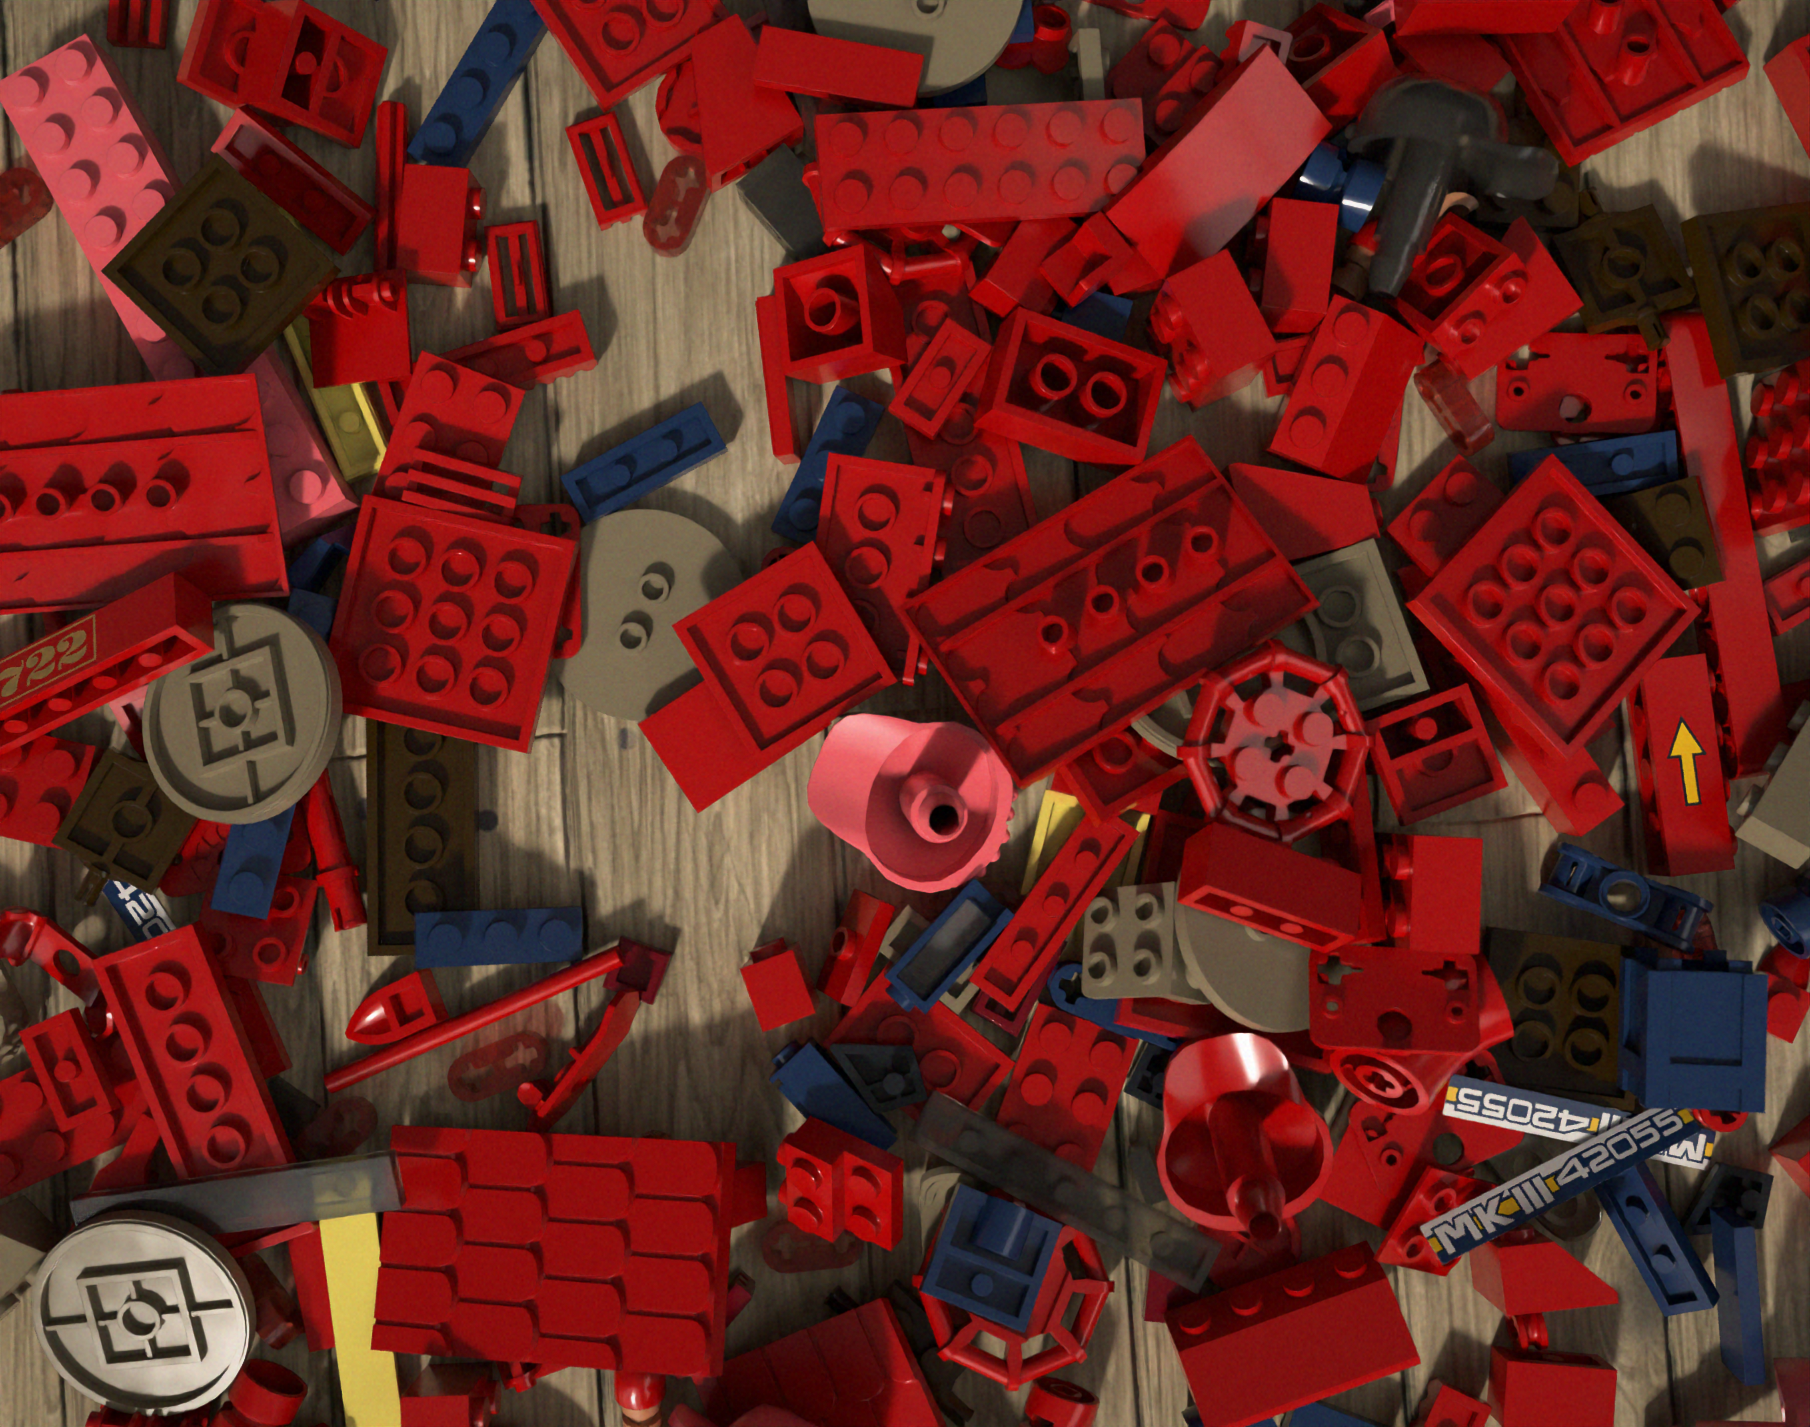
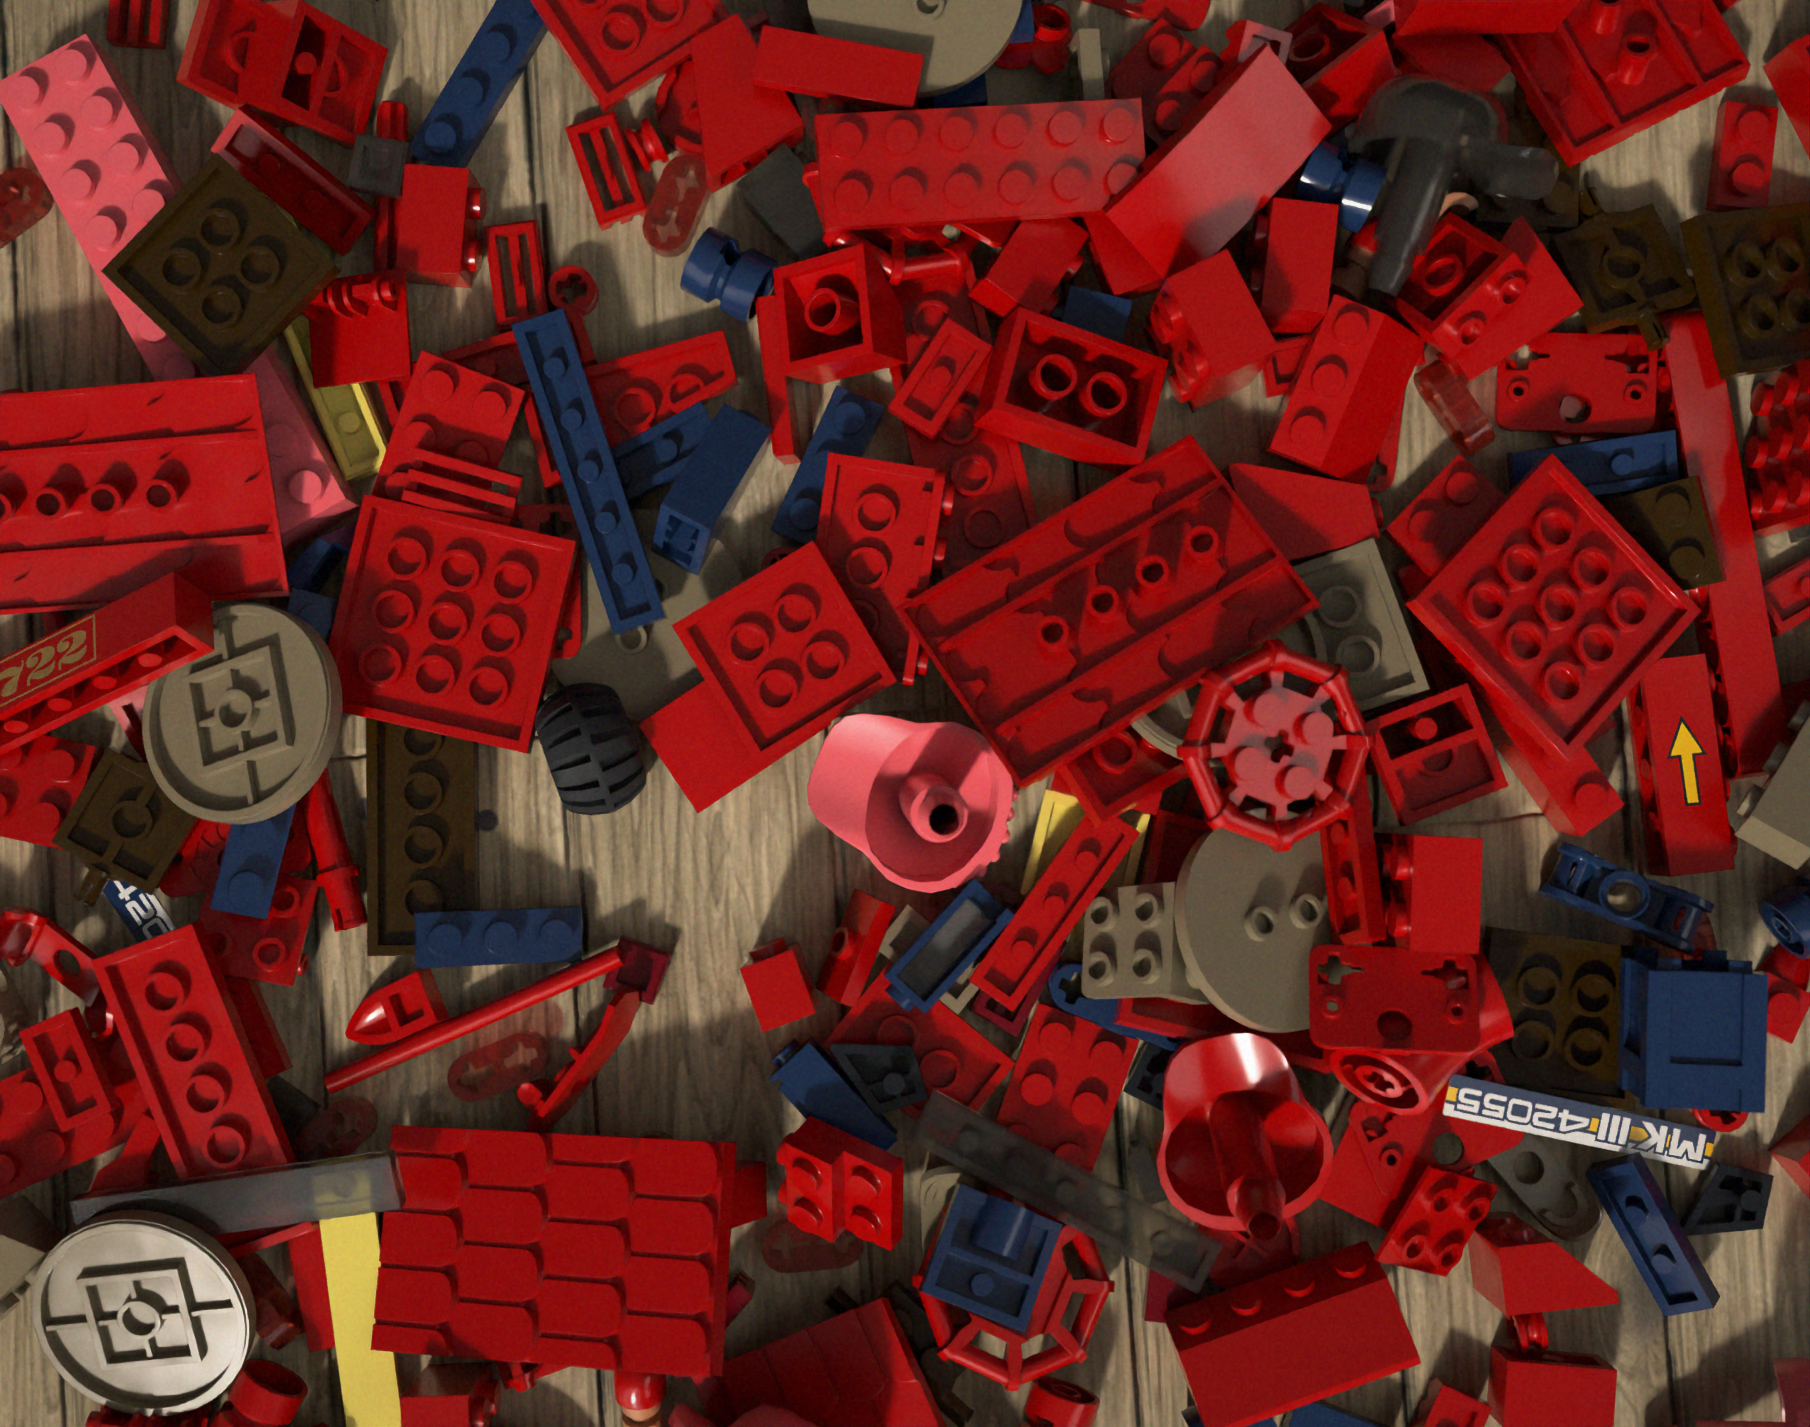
(379, 166): none -> clear smoke tile
(564, 279): none -> red bush
(589, 472): none -> dark blue plate
(590, 748): none -> black wheel
(643, 391): none -> red wing
(646, 145): none -> red bush
(709, 488): none -> dark blue slope
(727, 274): none -> dark blue wheel
(1087, 260): red panel -> none
(1270, 887): red brick -> none
(1557, 1181): sticker -> none
(1739, 1295): dark blue tile -> none
(1742, 157): none -> red plate

